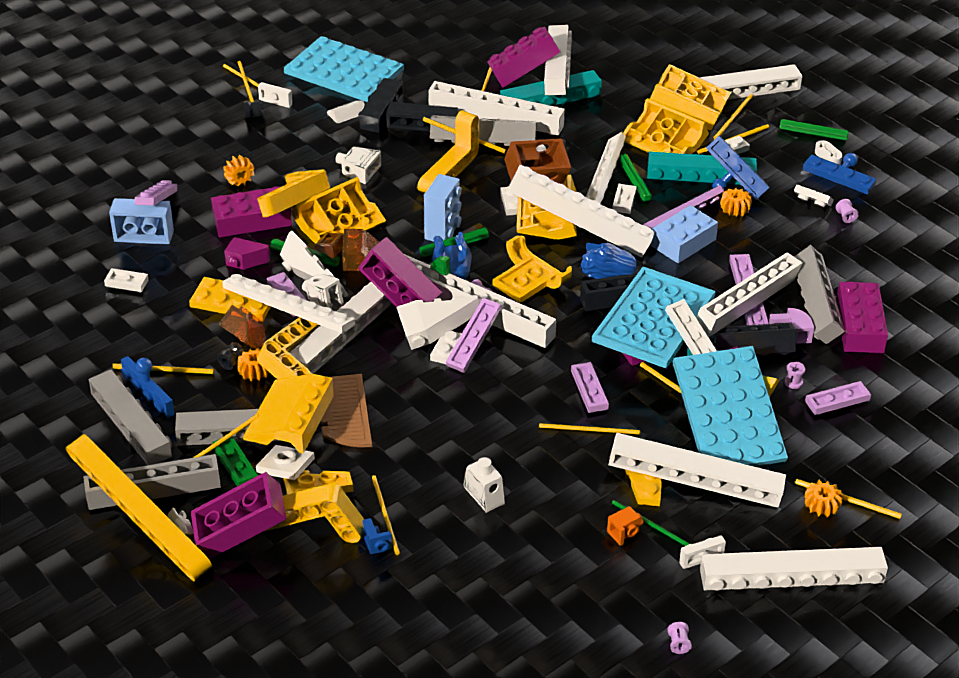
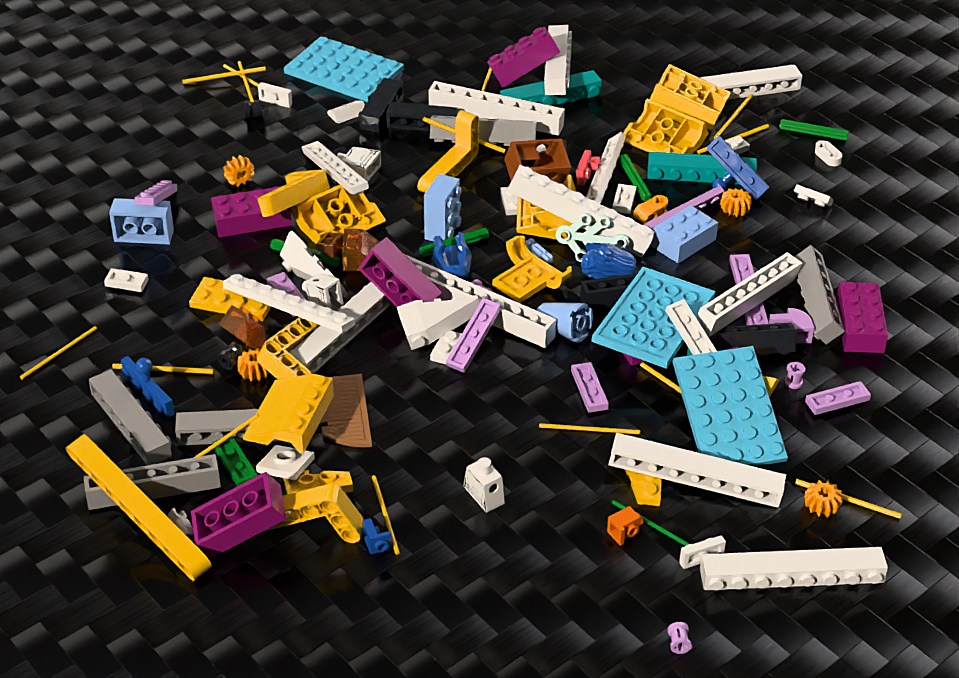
(58, 352): none -> yellow piece
(224, 75): none -> yellow axle
(246, 253): magenta slope -> none
(335, 168): none -> white plate
(441, 265): green tile -> none
(539, 251): none -> light blue axle
(571, 318): none -> light blue cone
(586, 163): none -> coral plate
(589, 235): none -> light aqua plant
(651, 209): none -> light orange piece
(839, 173): blue plate -> none
(848, 213): lavender bush -> none

